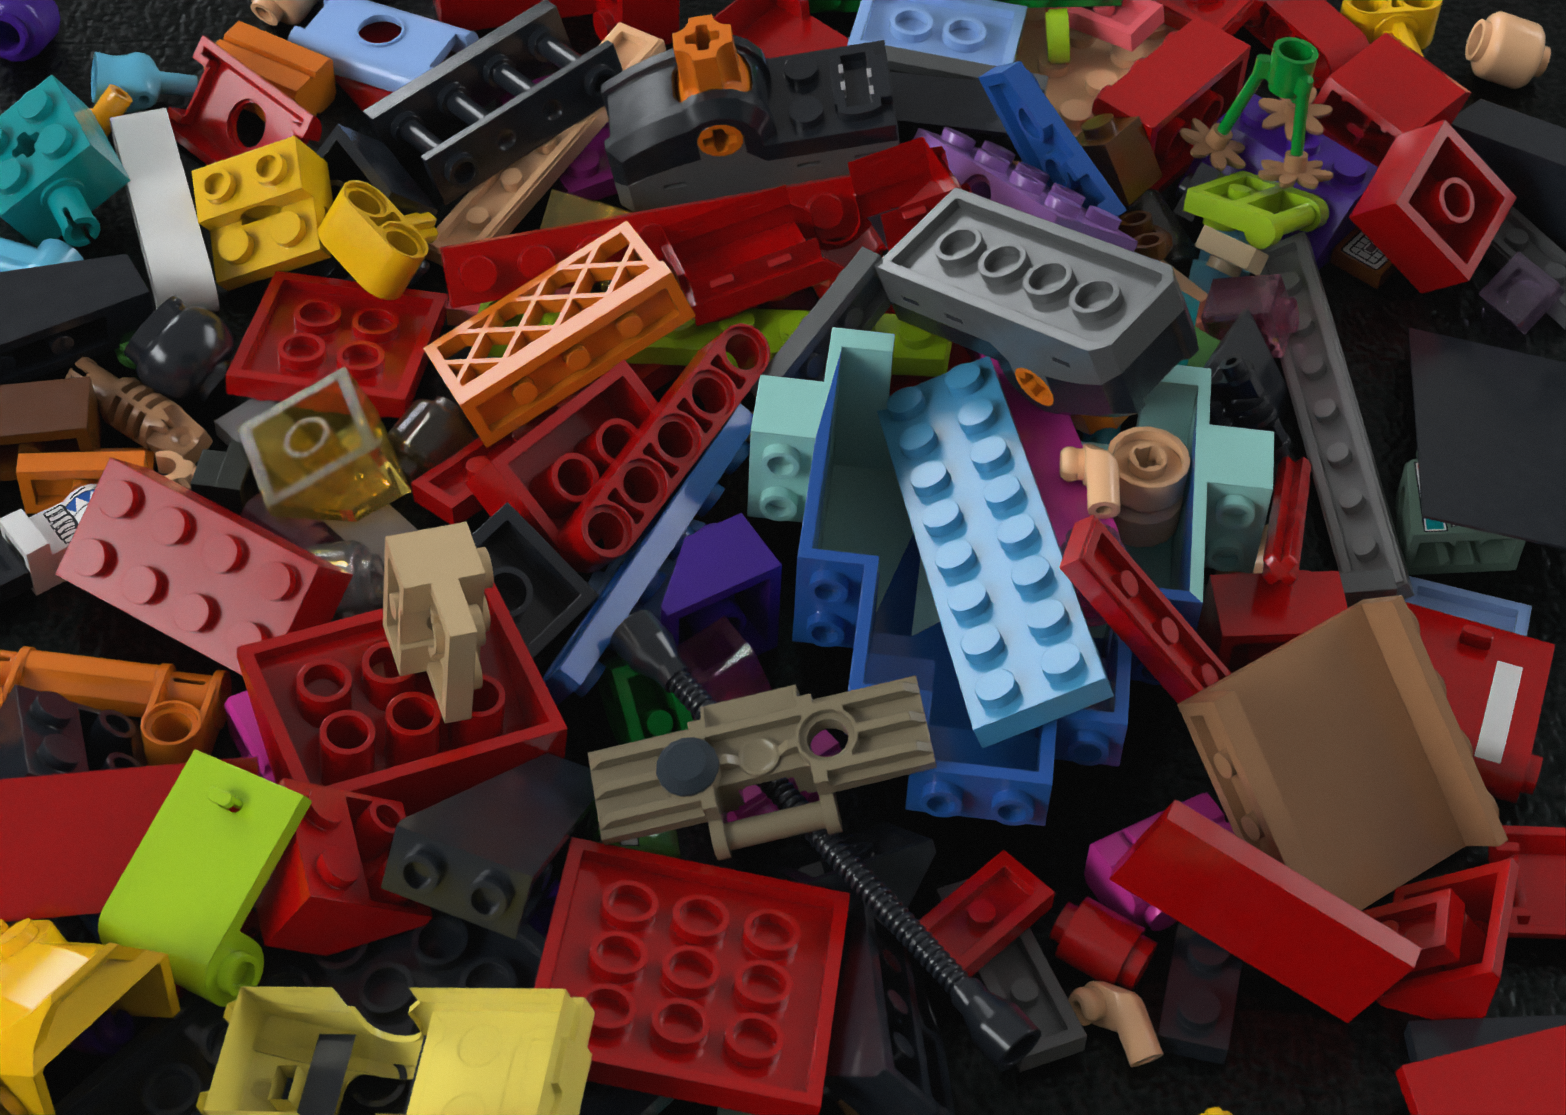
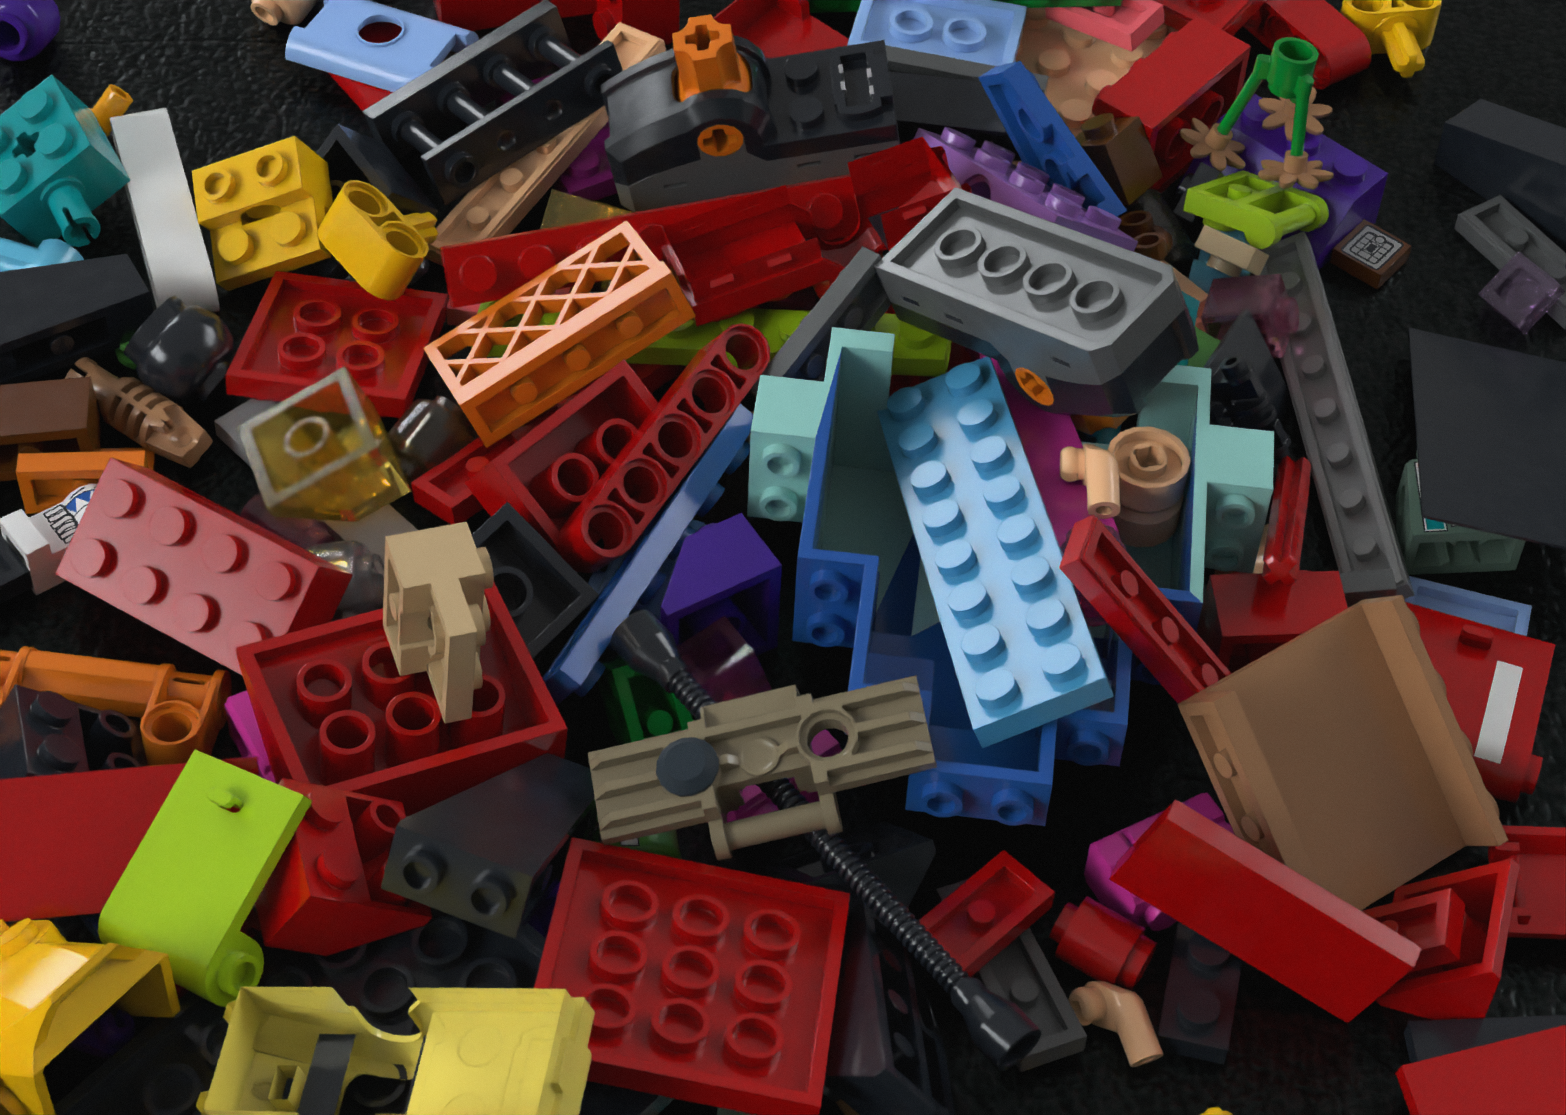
(138, 77): medium azure piece -> none
(218, 475): pearl dark grey piece -> none
(222, 93): red piece -> none
(289, 67): orange brick -> none
(1057, 36): lime tile -> none
(1384, 95): red slope -> none
(1433, 207): red brick -> none
(1507, 50): light nougat head -> none

